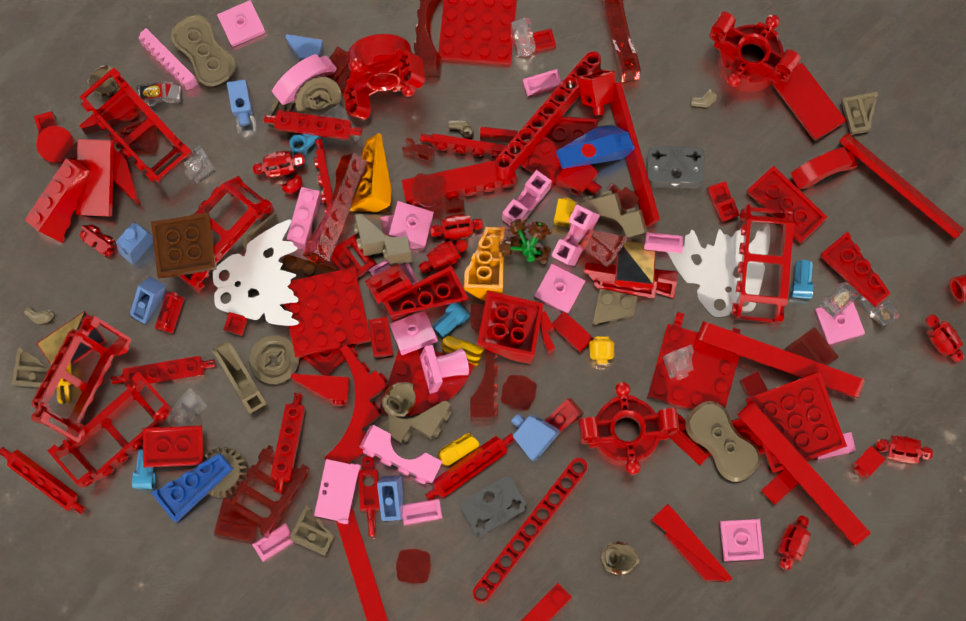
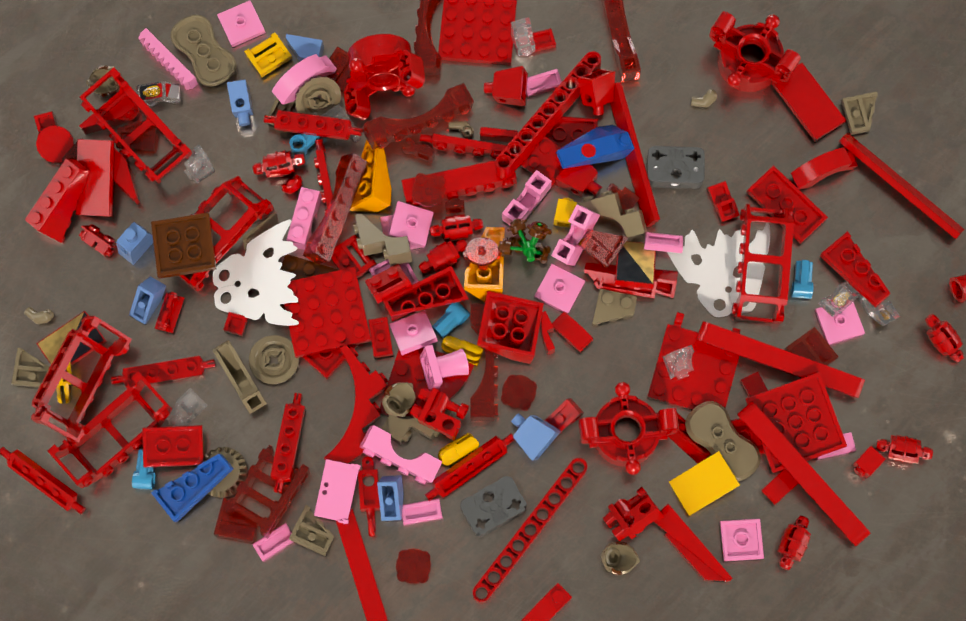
(271, 58): none -> yellow plate
(330, 388): red slope -> none
(385, 130): none -> clear red arch
(434, 411): none -> red hips
(482, 252): none -> clear red piece
(509, 86): none -> red torso
(601, 349): yellow head -> none
(632, 515): none -> red hips
(704, 483): none -> yellow tile

